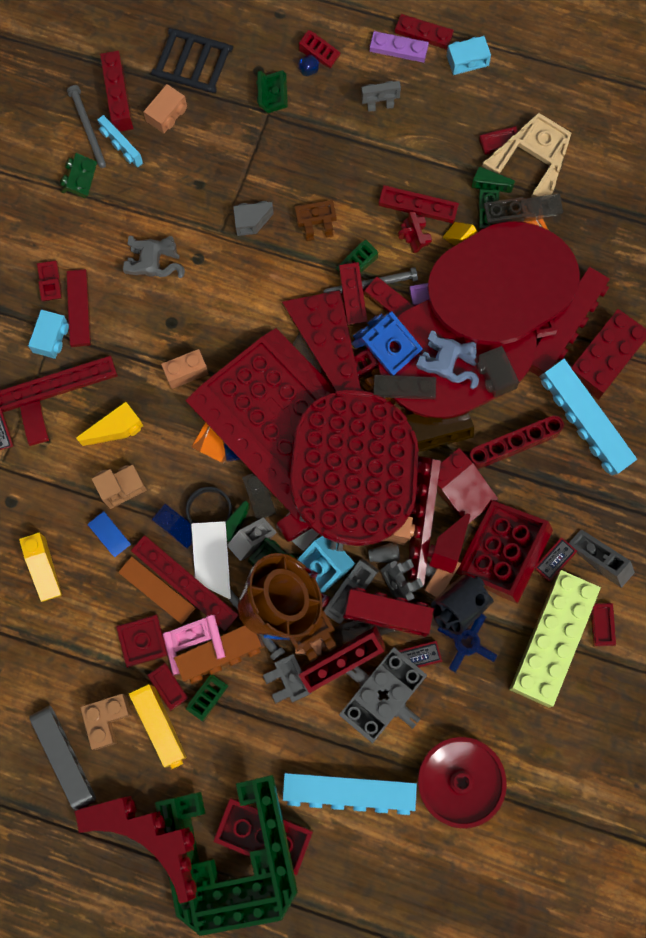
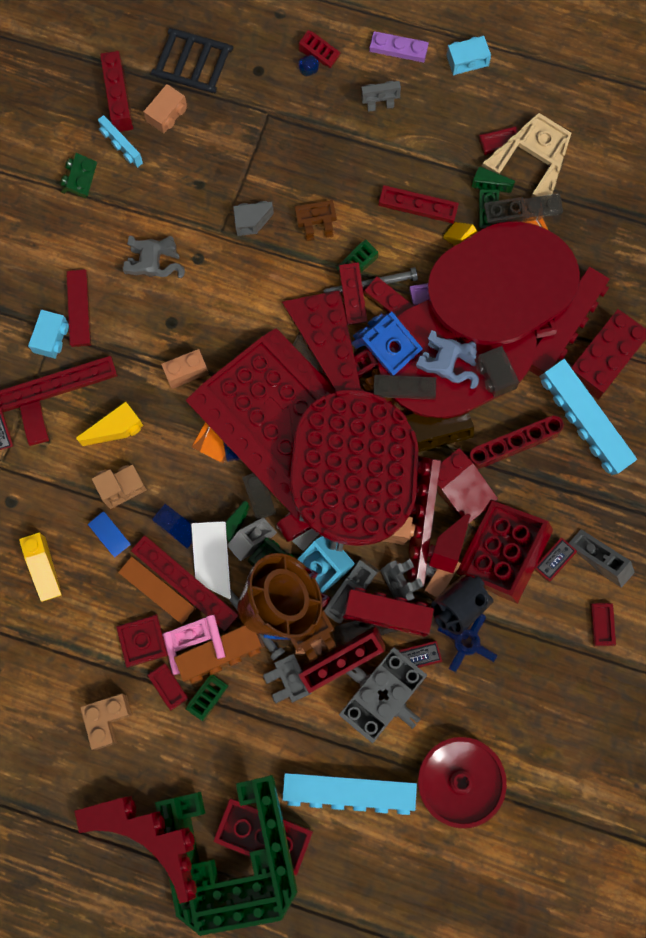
(49, 281): dark red slope -> none
(62, 758): dark grey beam -> none
(74, 92): dark grey bar -> none
(158, 726): yellow slope -> none
(203, 490): black tyre -> none
(272, 91): dark green bracket -> none
(385, 553): dark grey cone -> none
(412, 232): dark red hips -> none
(424, 31): dark red plate -> none
(555, 639): yellowish green brick -> none

